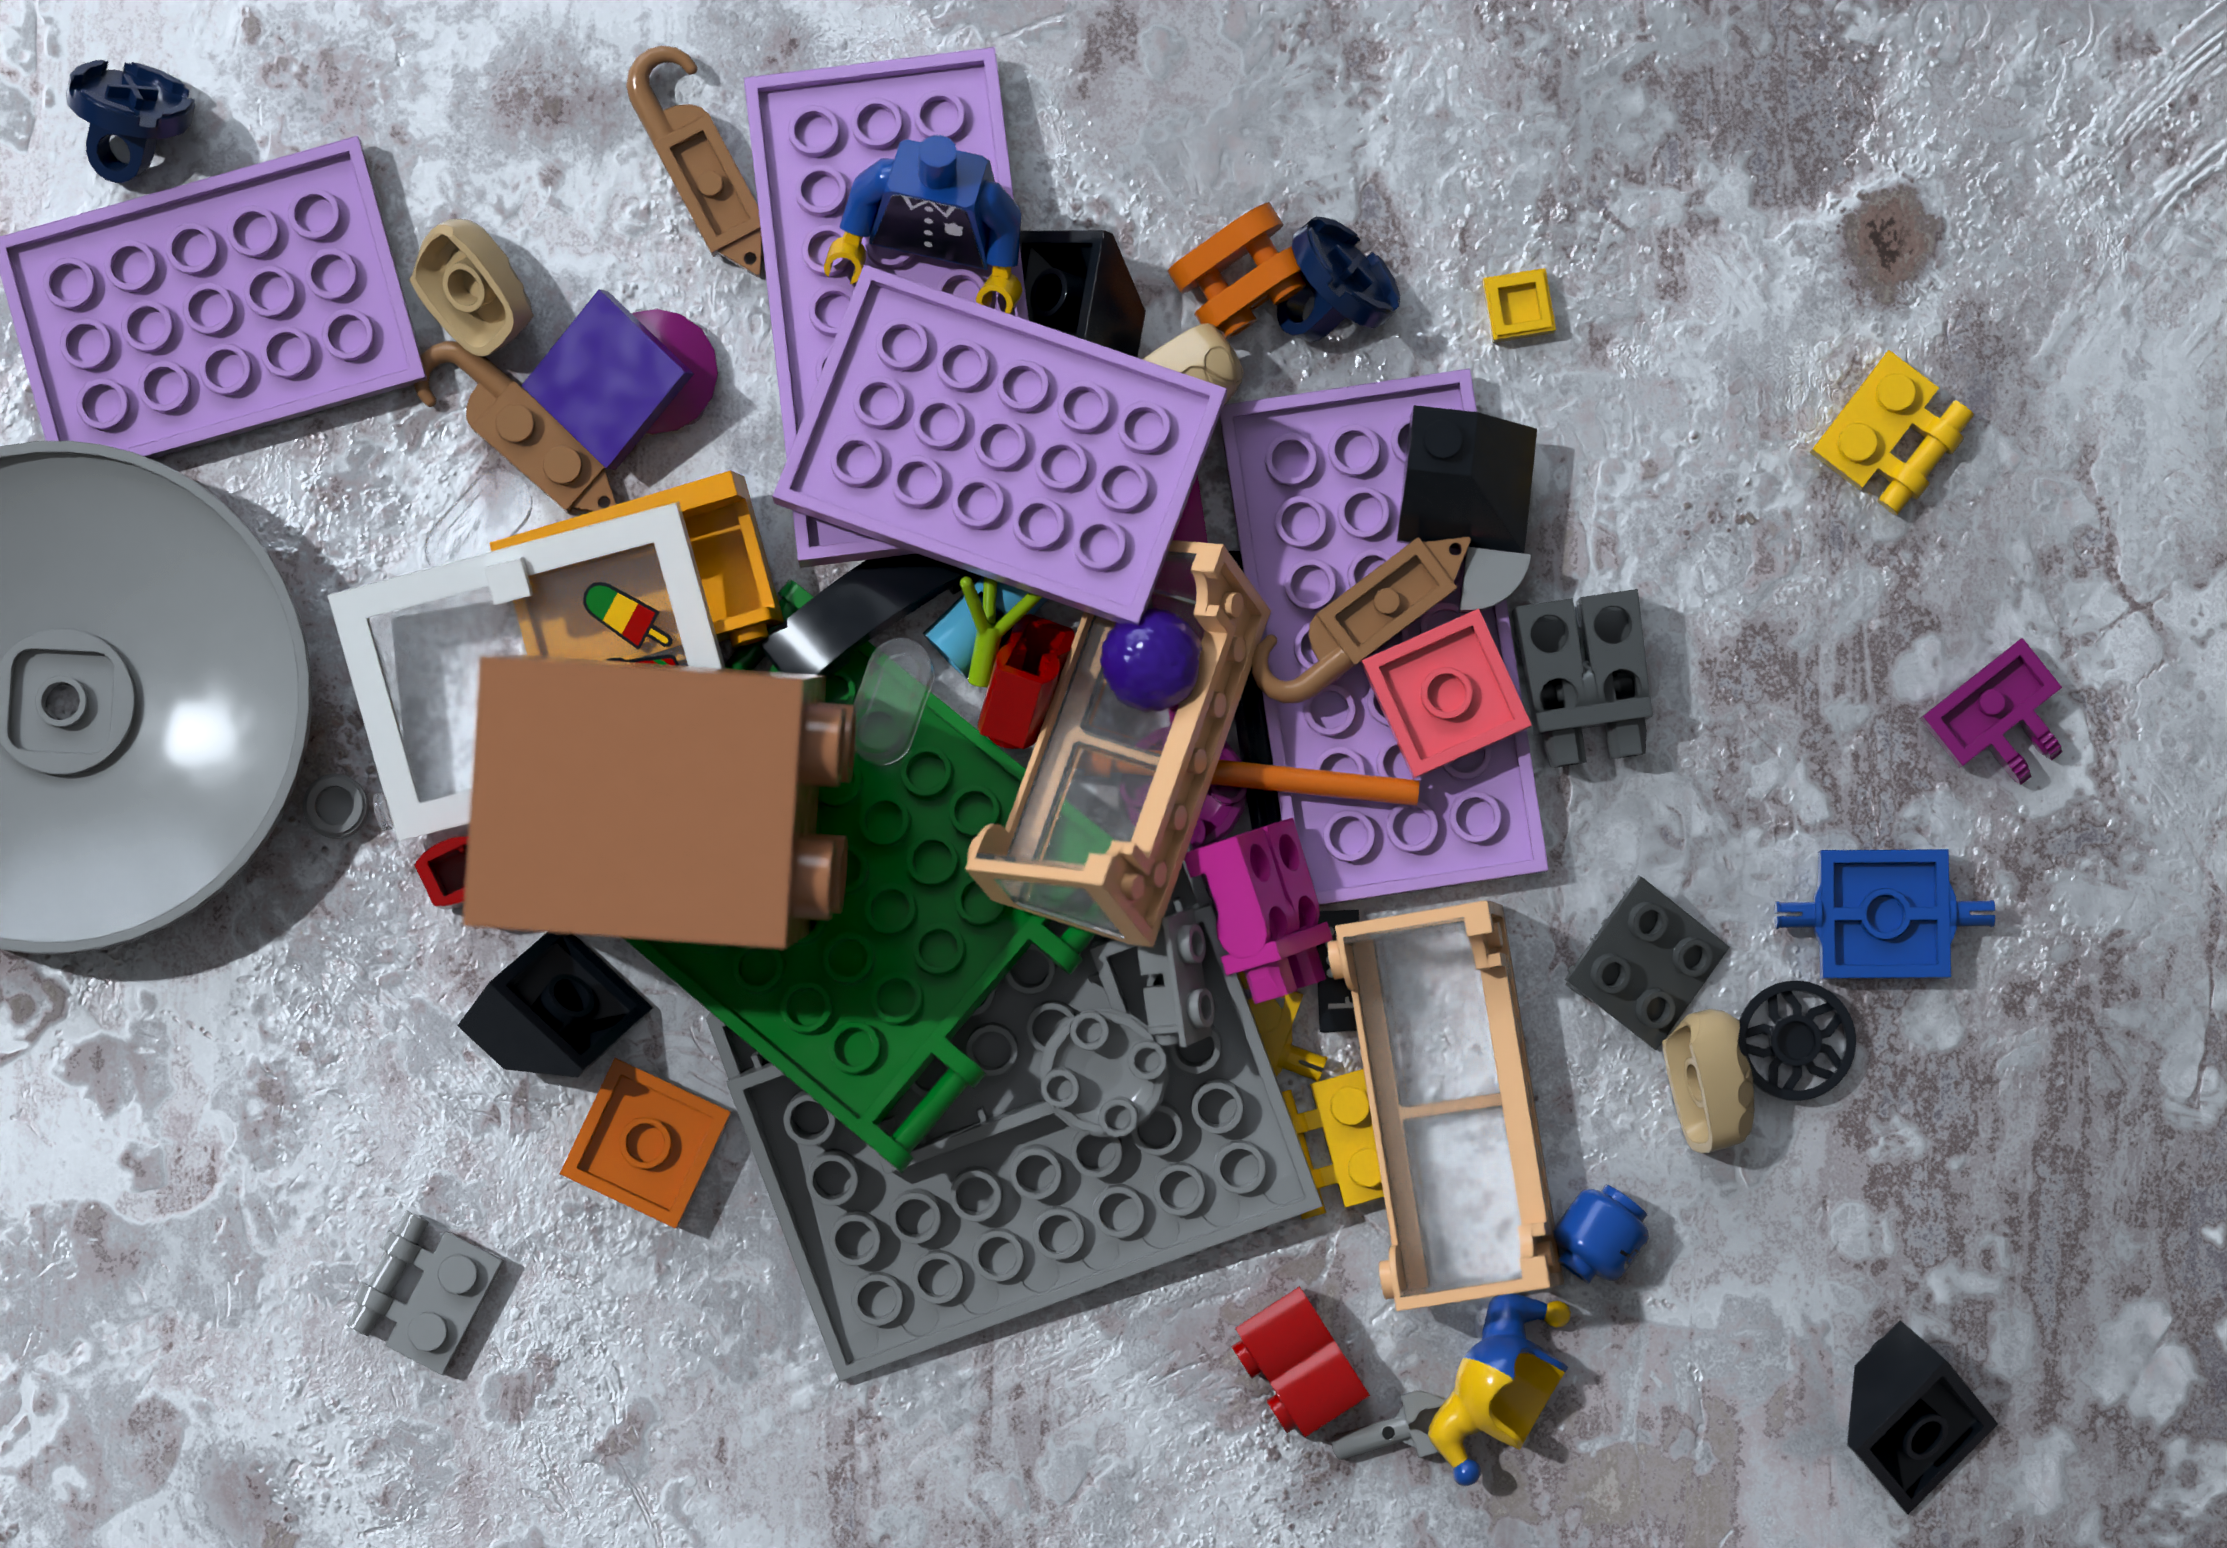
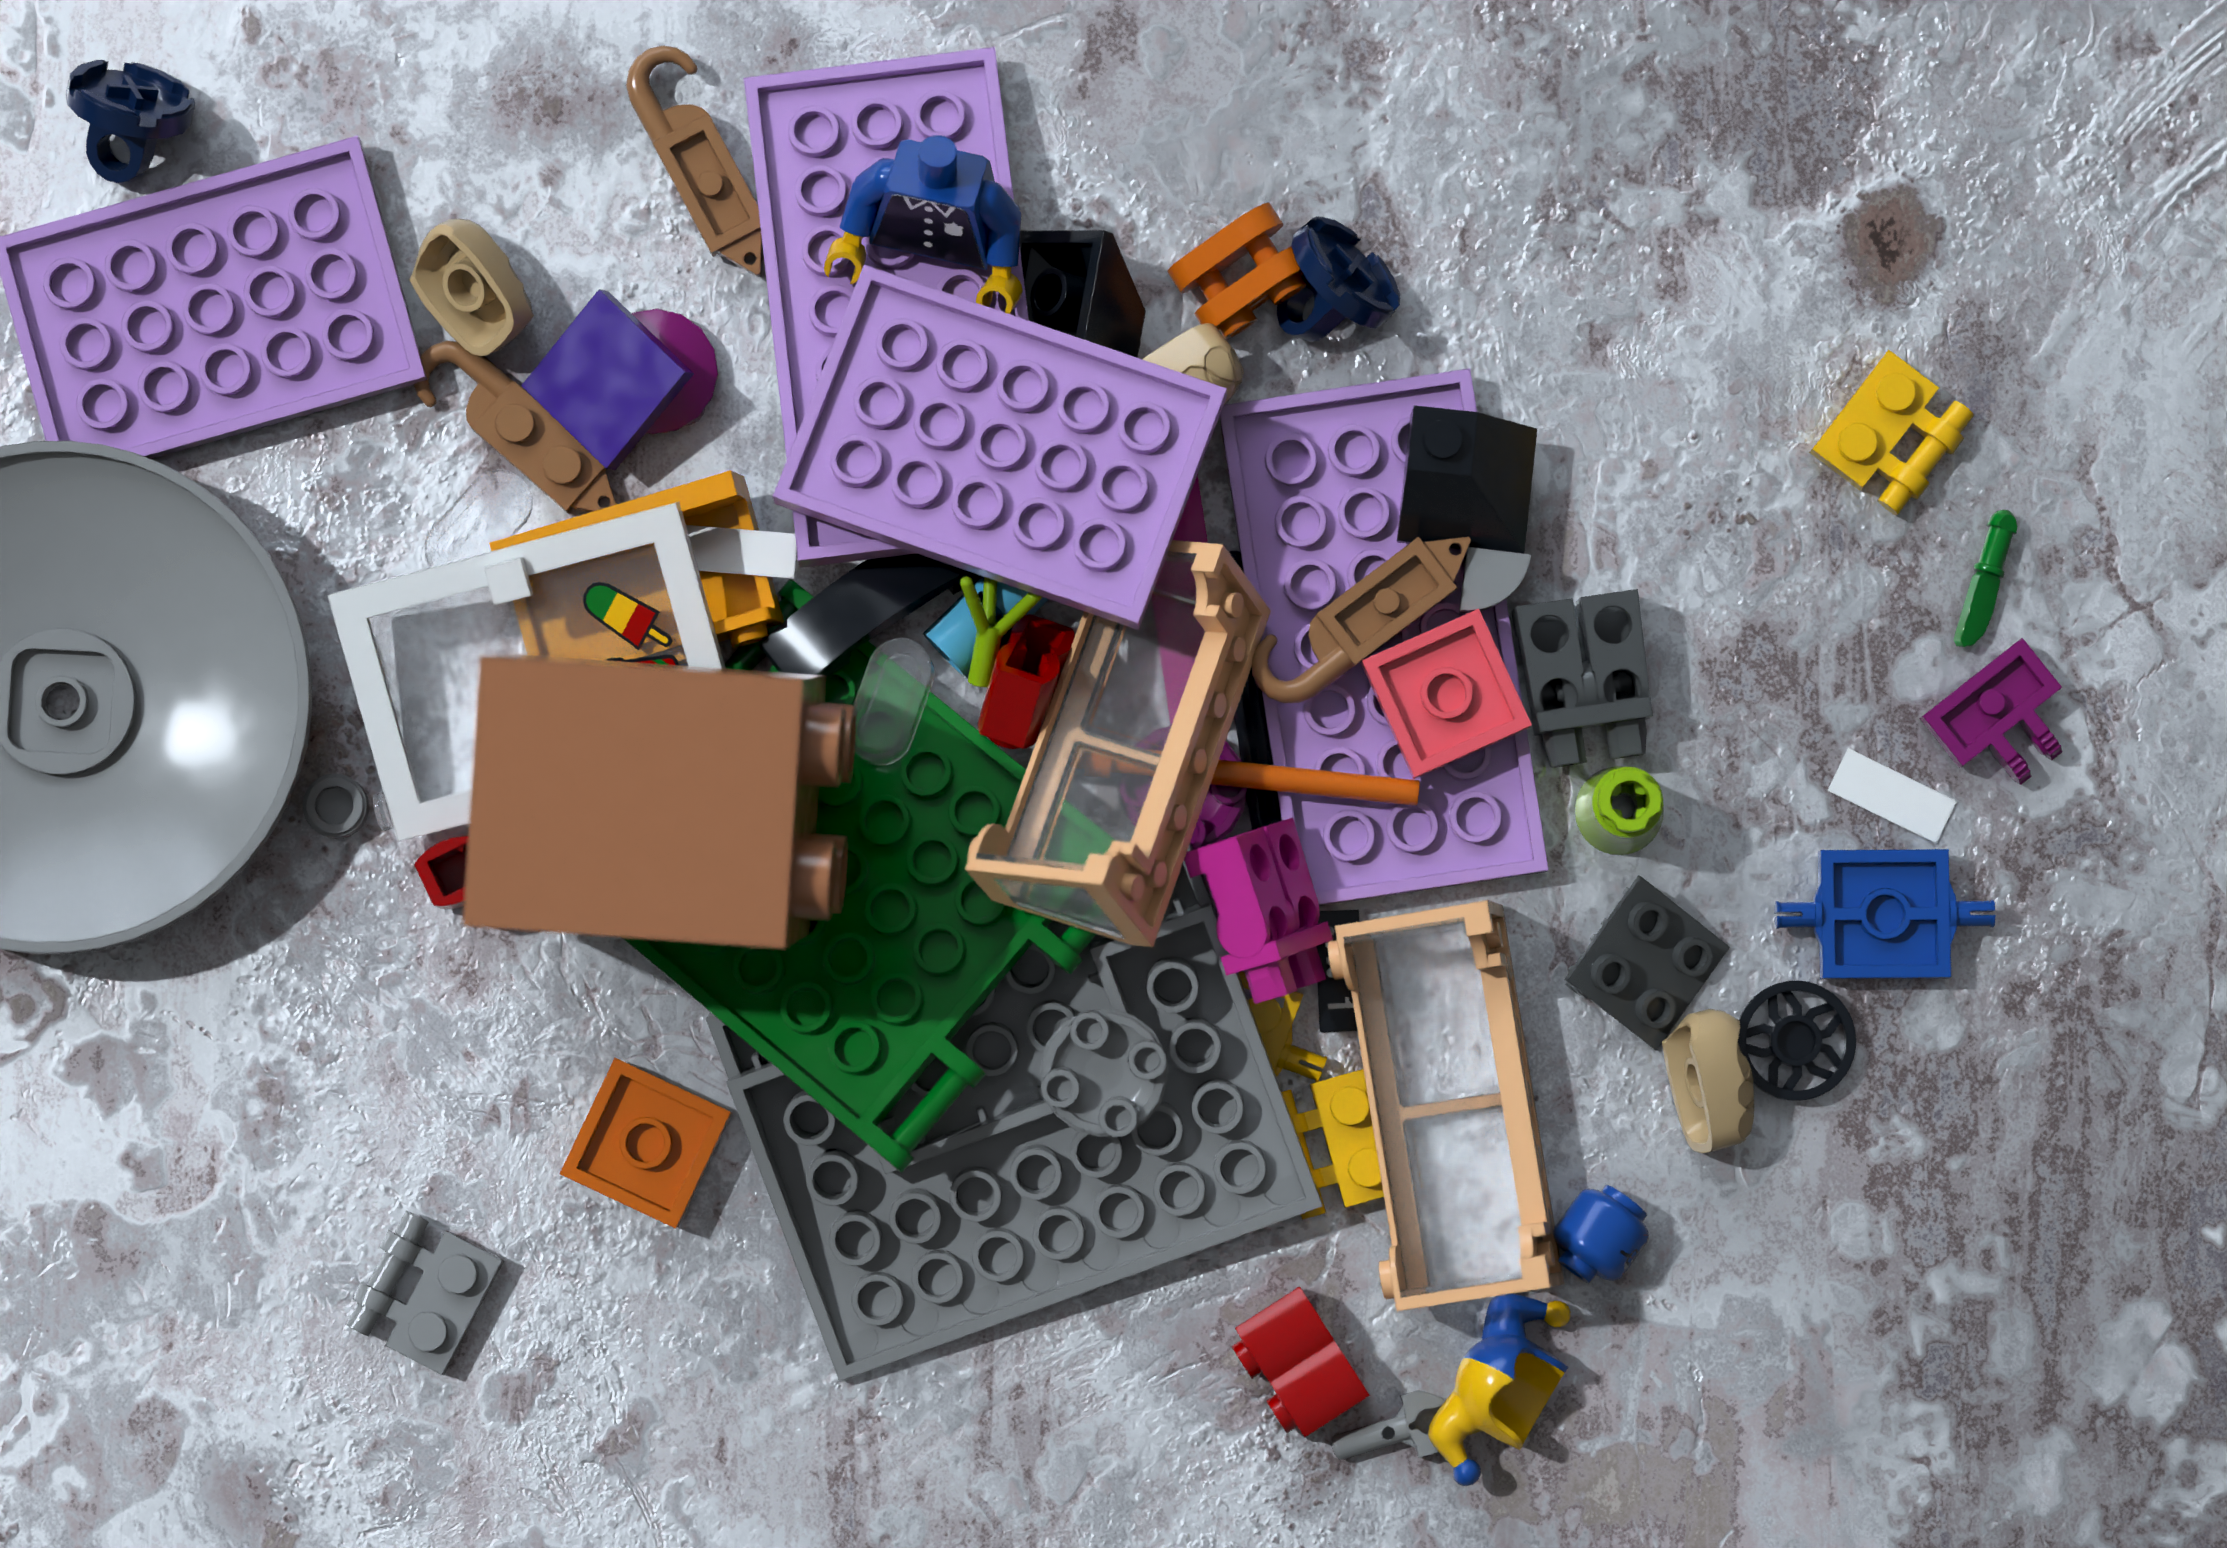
(553, 1009): black slope -> none
(743, 551): none -> white sticker
(1152, 662): dark purple hair -> none
(1183, 1006): light grey hinge -> none
(1518, 305): yellow tile -> none
(1605, 826): none -> lime plant
(1892, 795): none -> white sticker
(1912, 1416): black slope -> none
(1986, 581): none -> green piece

